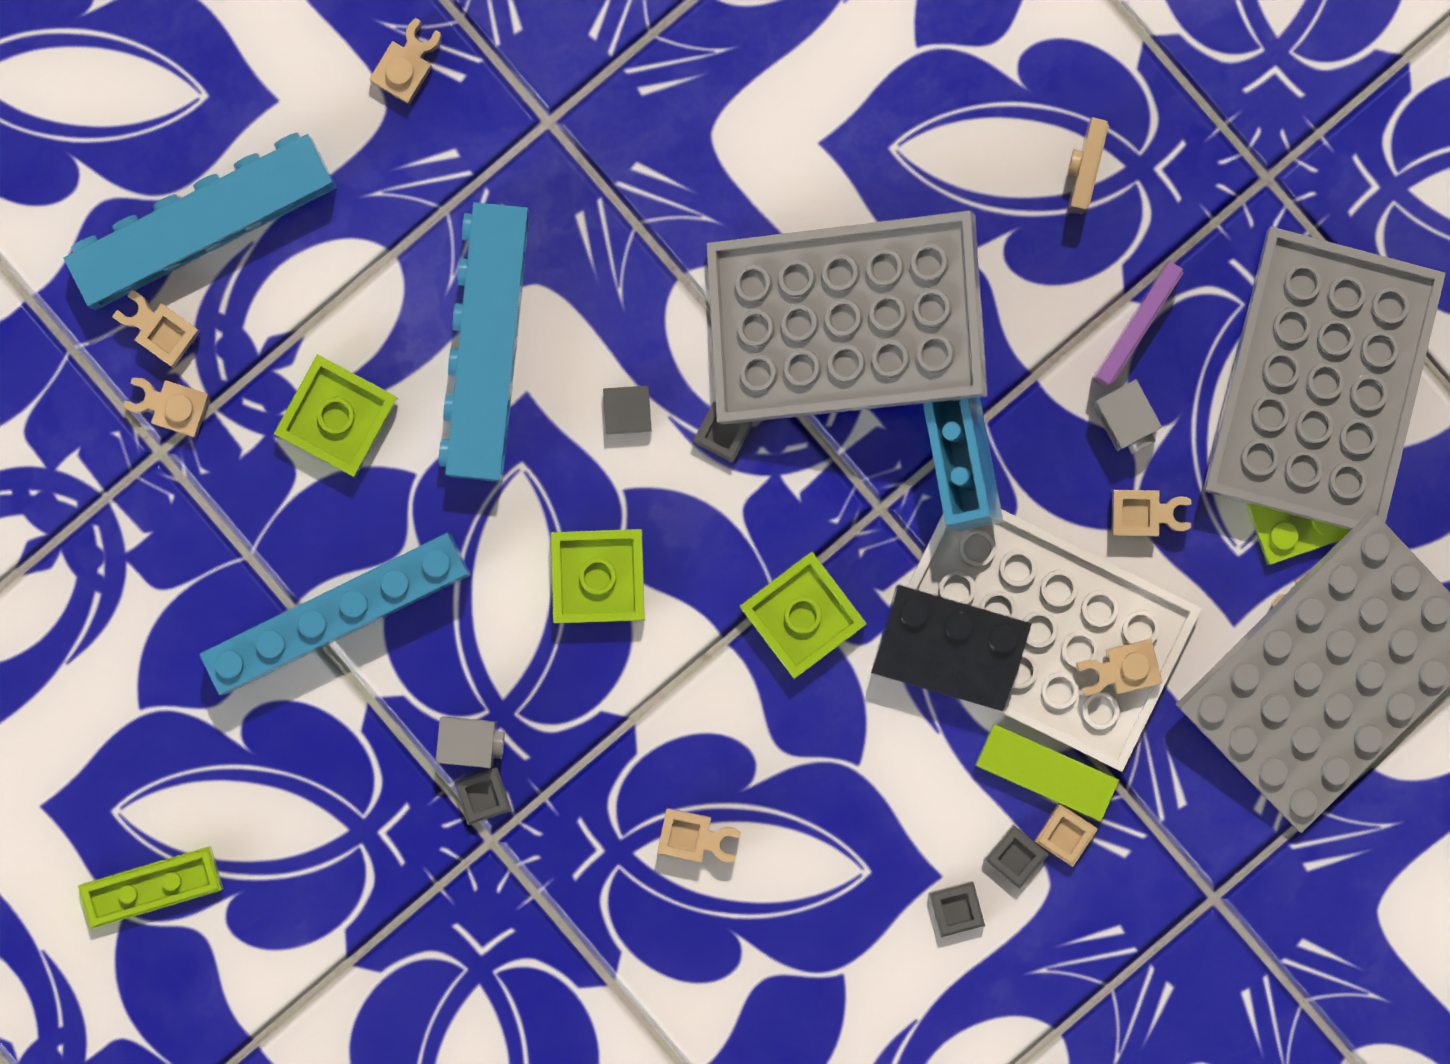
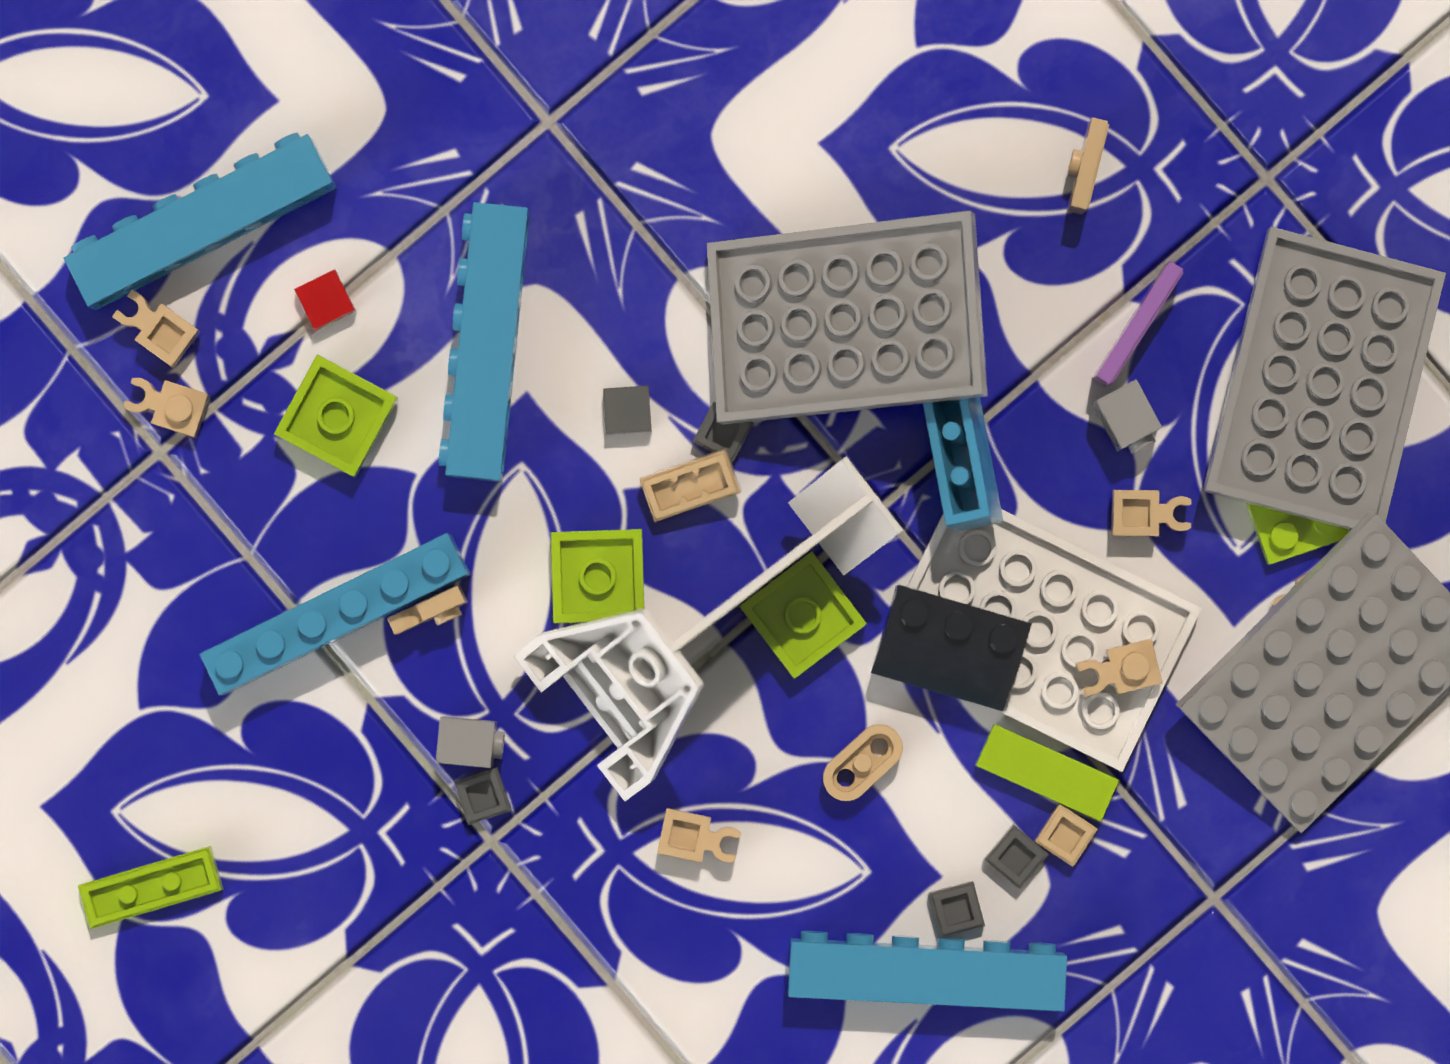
(325, 300): none -> red tile
(402, 68): tan plate -> none
(441, 607): none -> tan plate
(637, 676): none -> white piece
(690, 485): none -> tan plate
(862, 762): none -> tan plate
(927, 973): none -> dark azure brick

